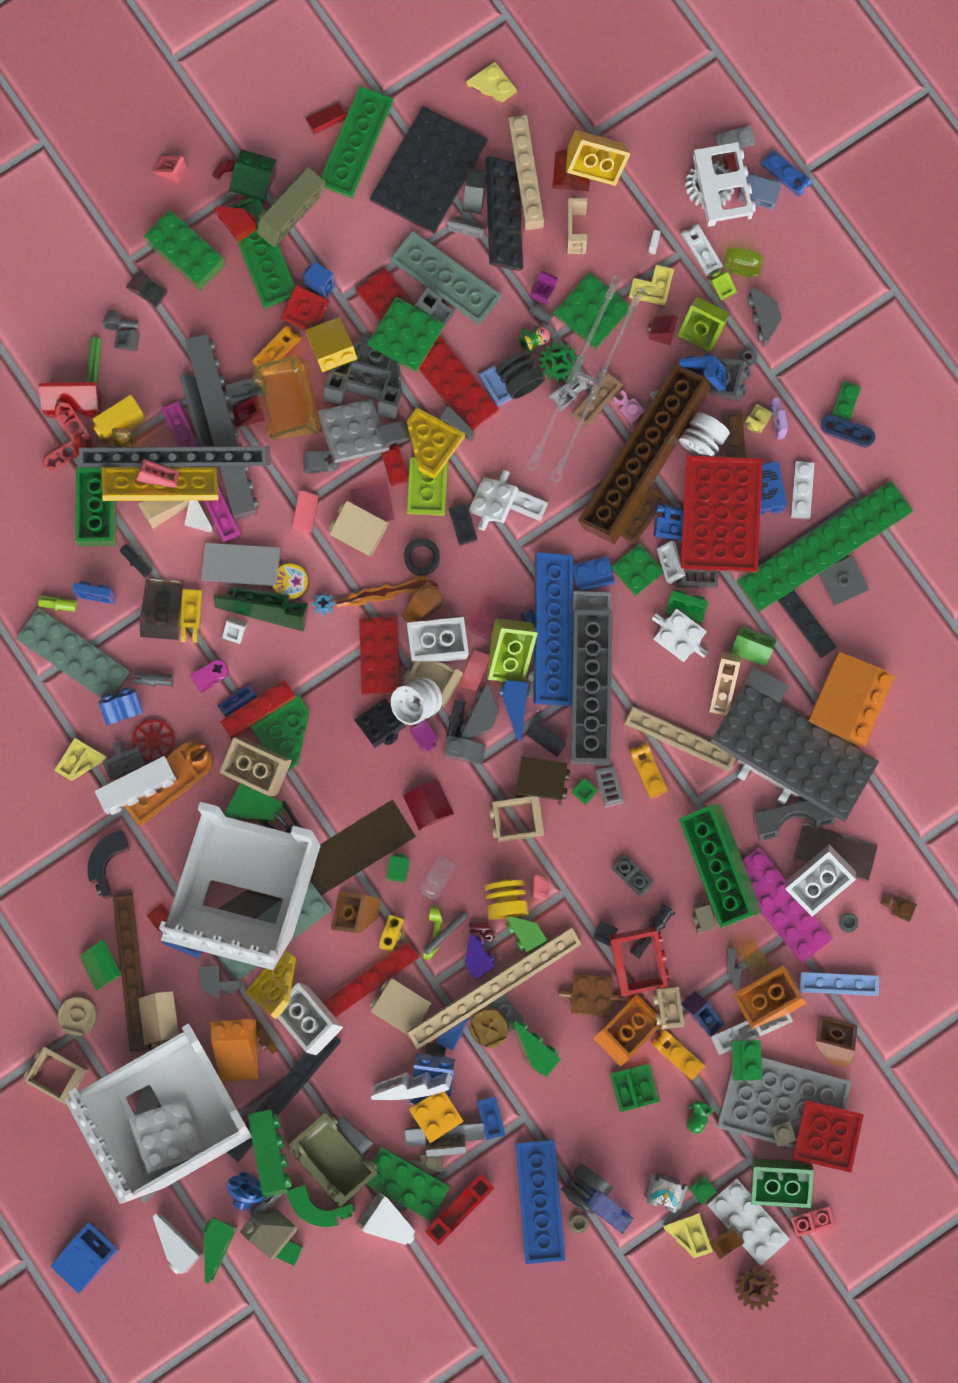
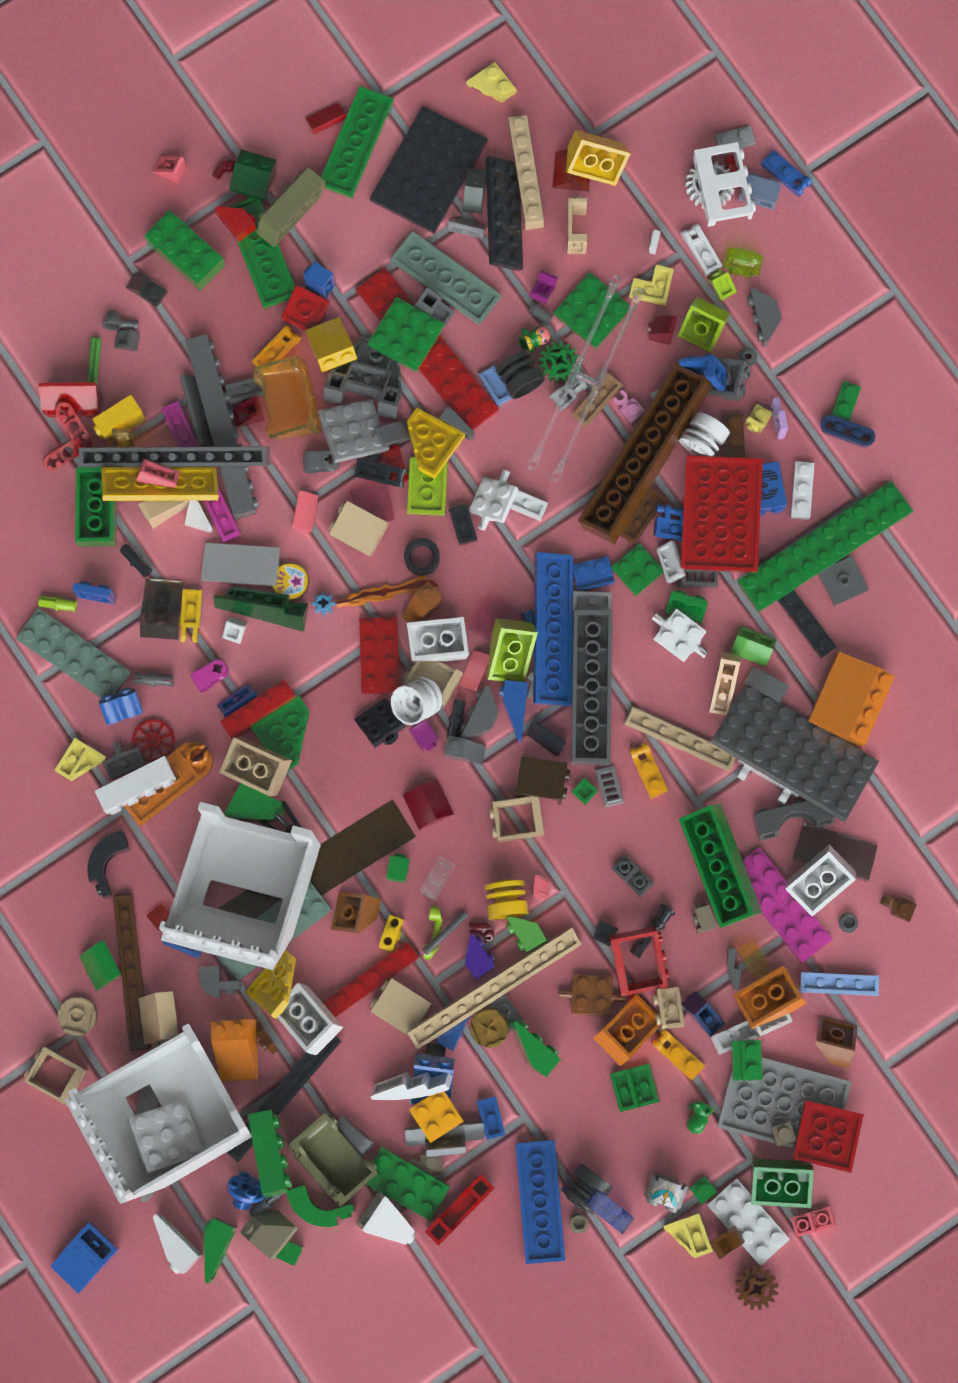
(379, 472): none -> black plate

